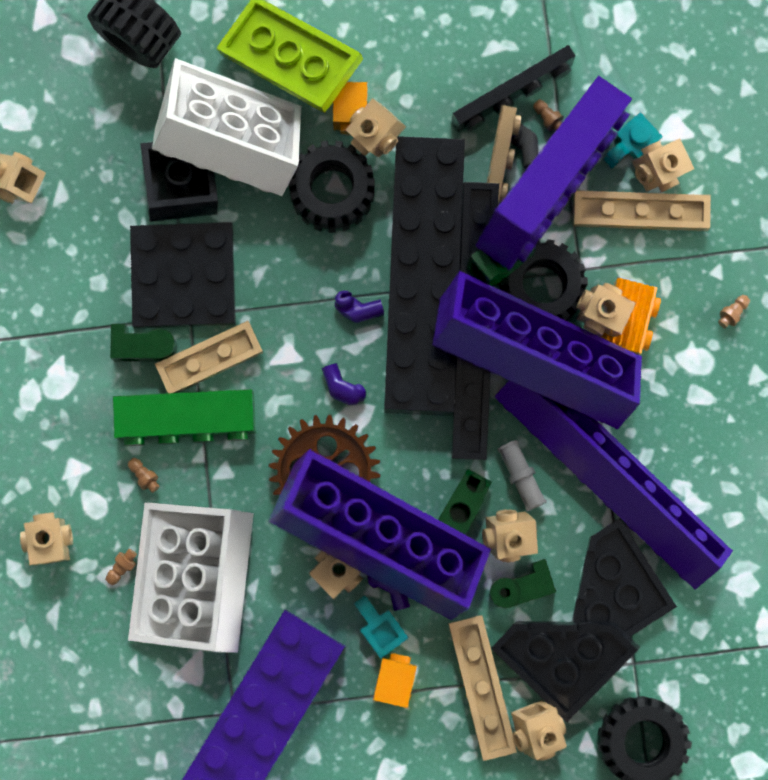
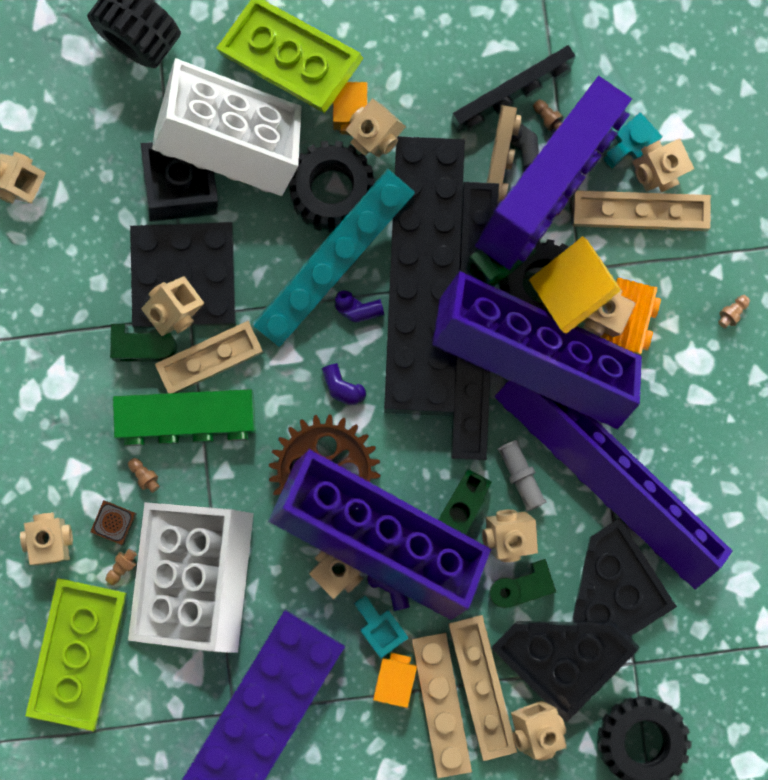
(76, 654): none -> lime plate
(113, 522): none -> tile
(172, 306): none -> tan brick
(333, 257): none -> teal plate
(441, 705): none -> tan plate
(574, 285): none -> yellow tile

